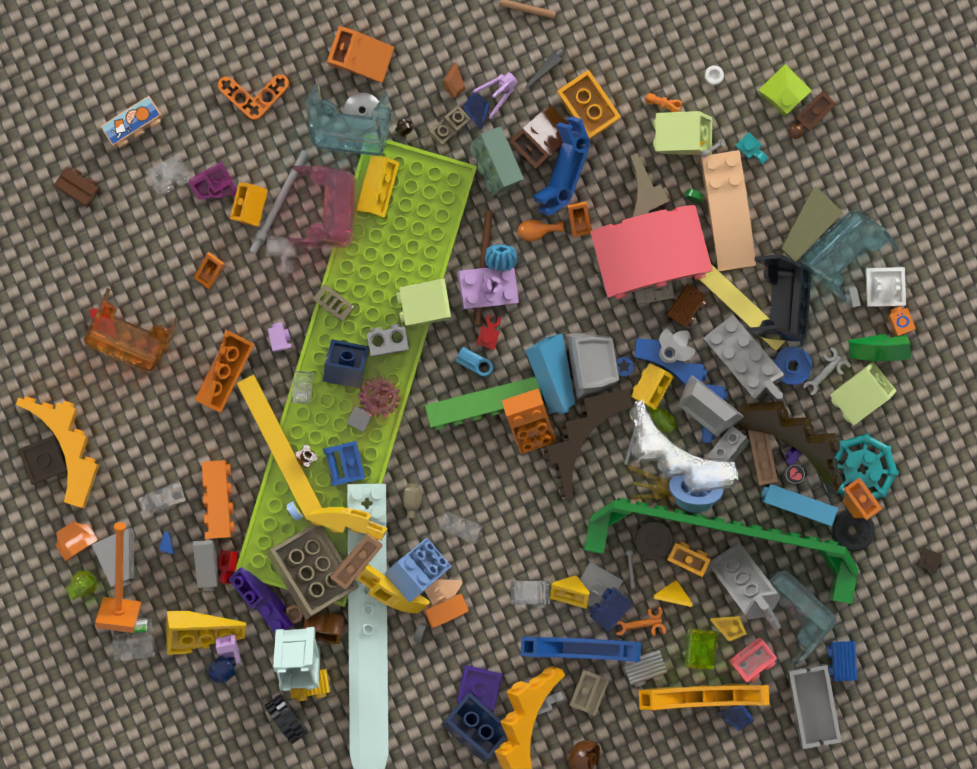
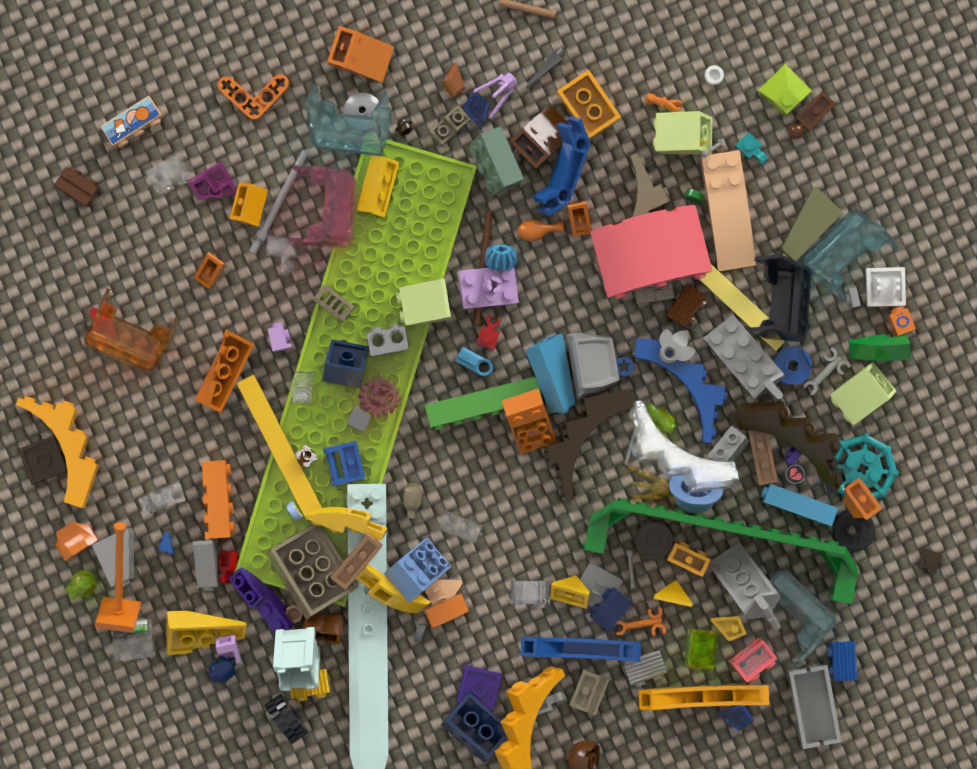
(652, 386): yellow brick -> none
(707, 407): light grey helmet -> none

